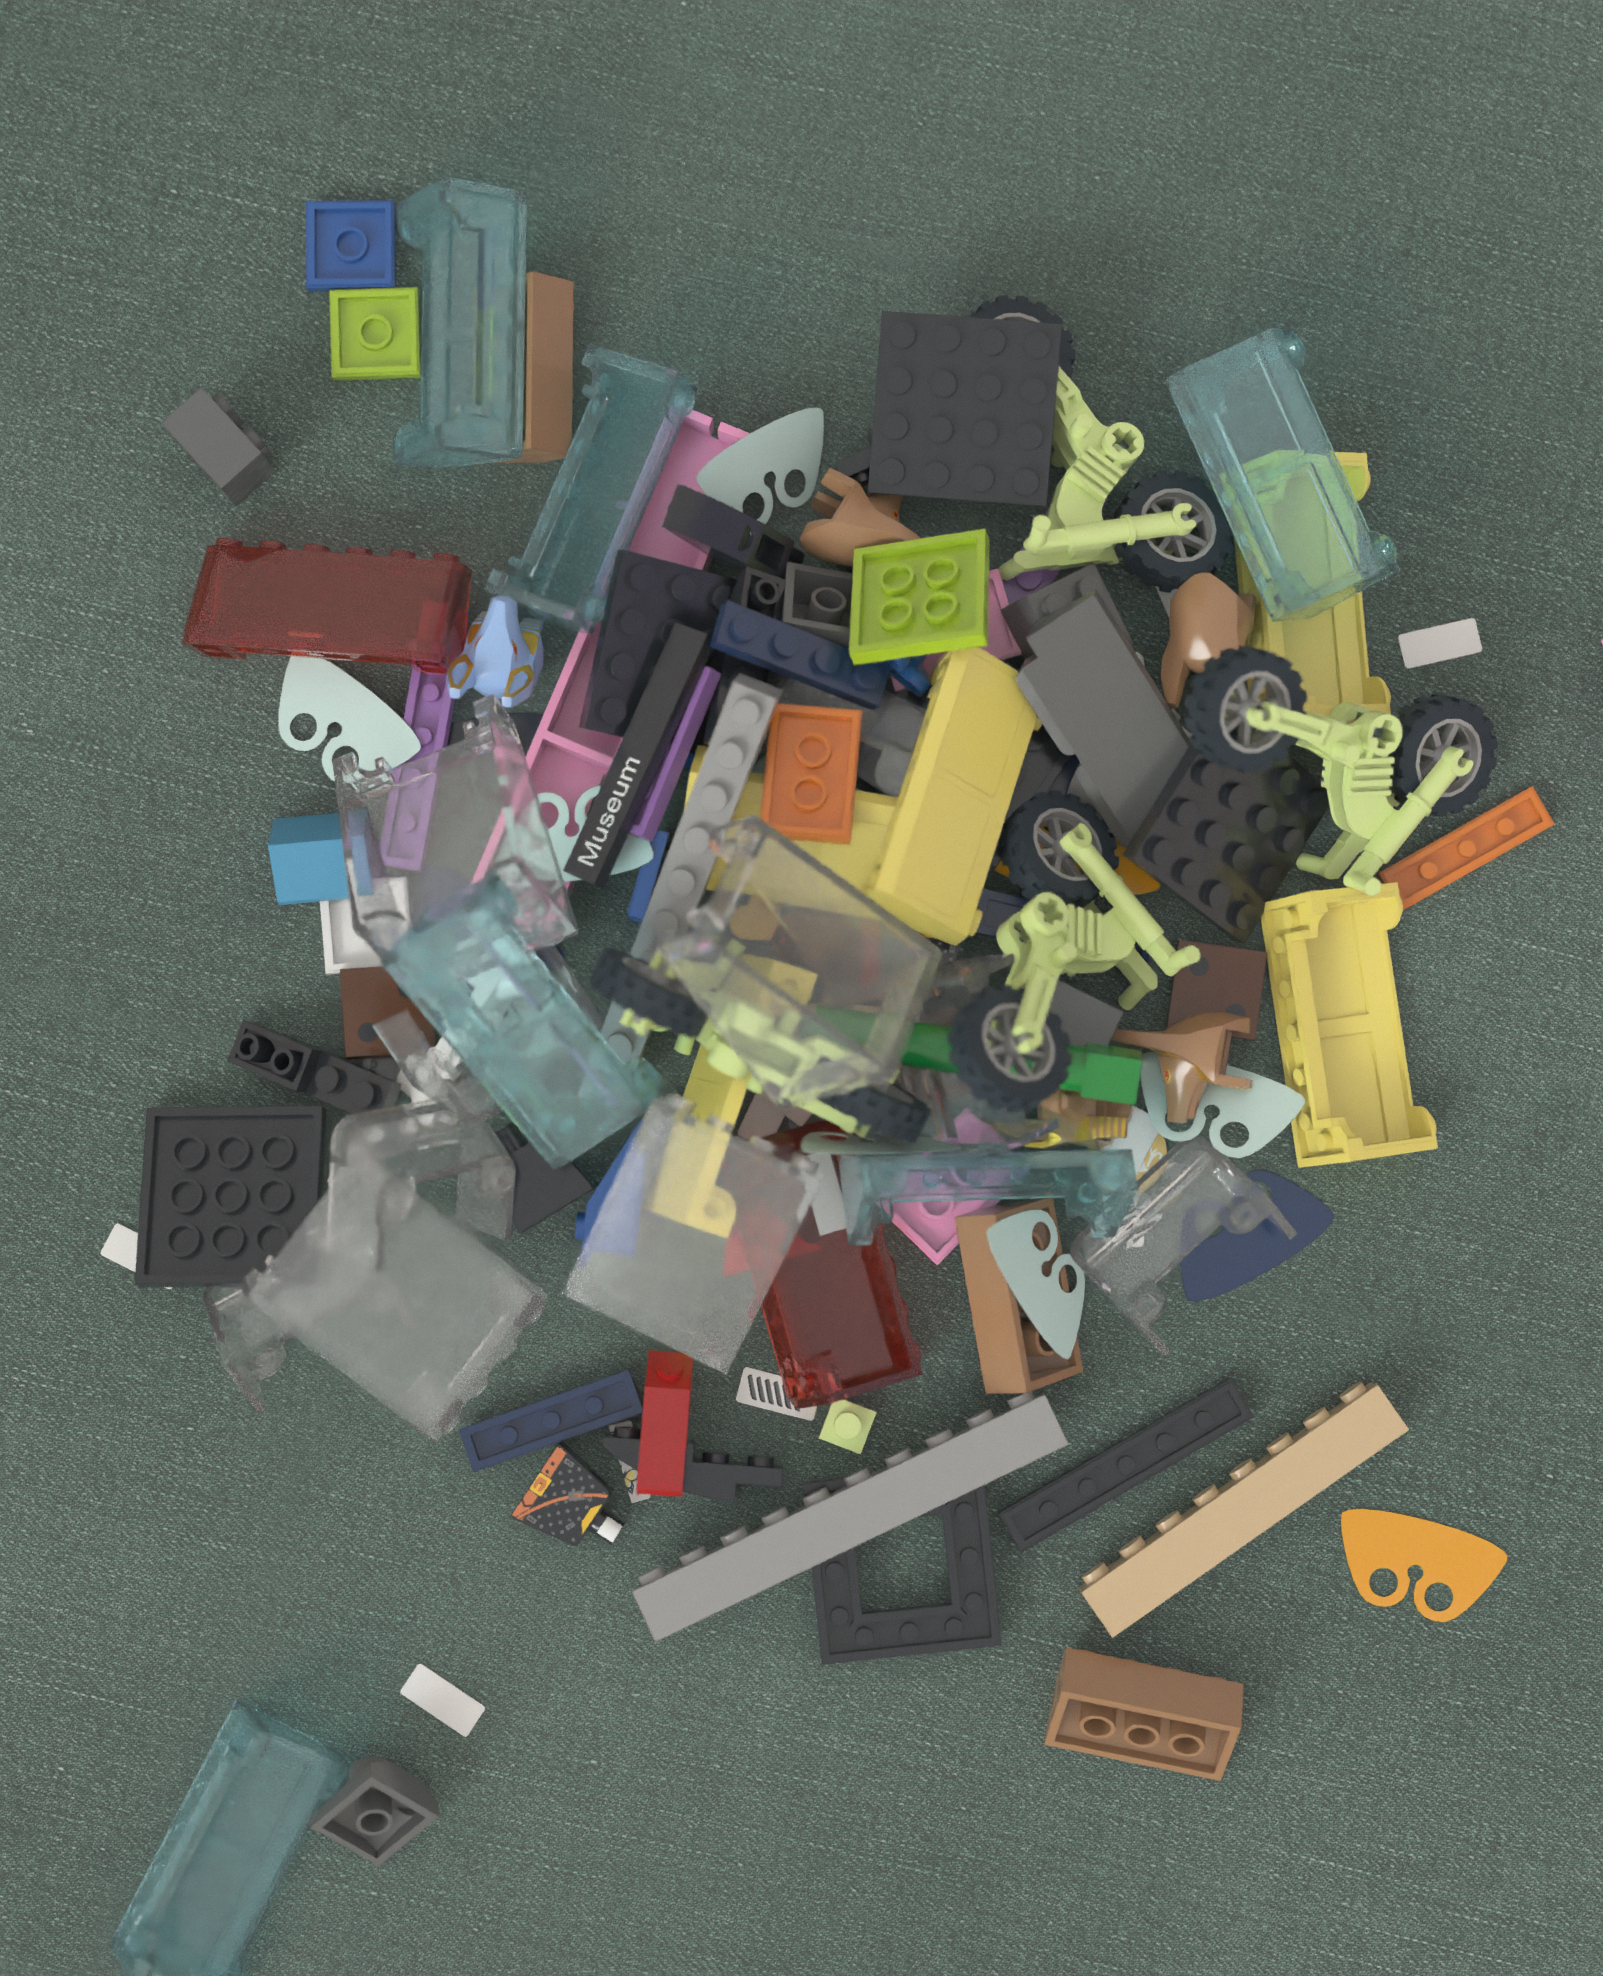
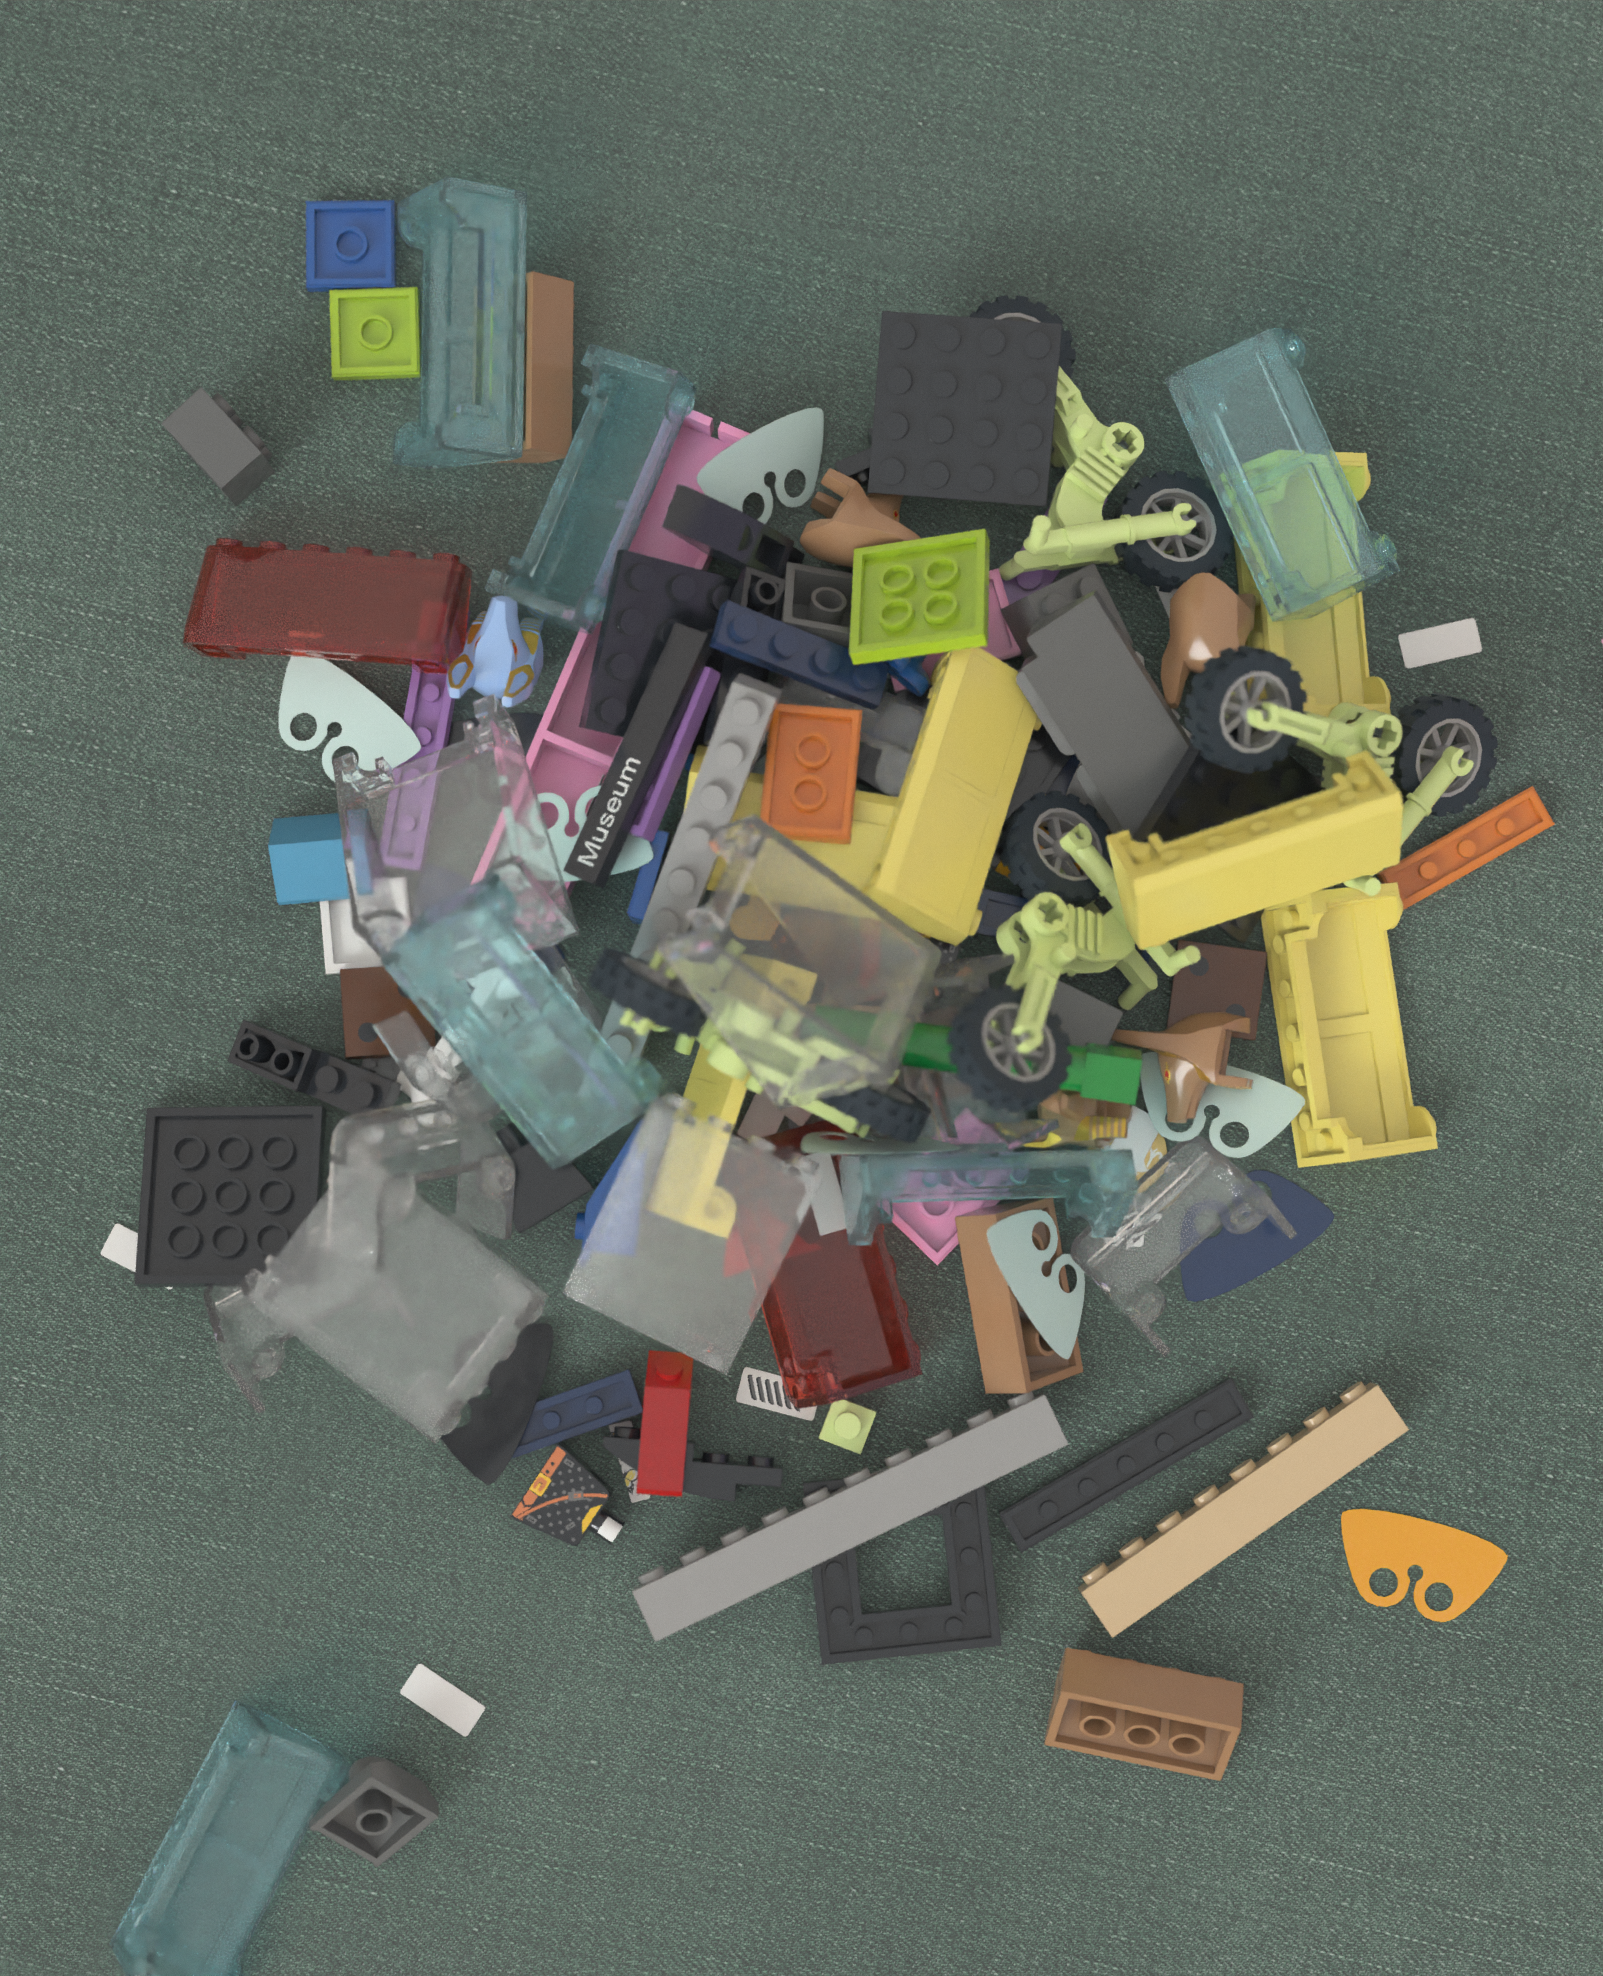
(500, 1421): none -> black piece
(1259, 857): none -> light yellow windscreen

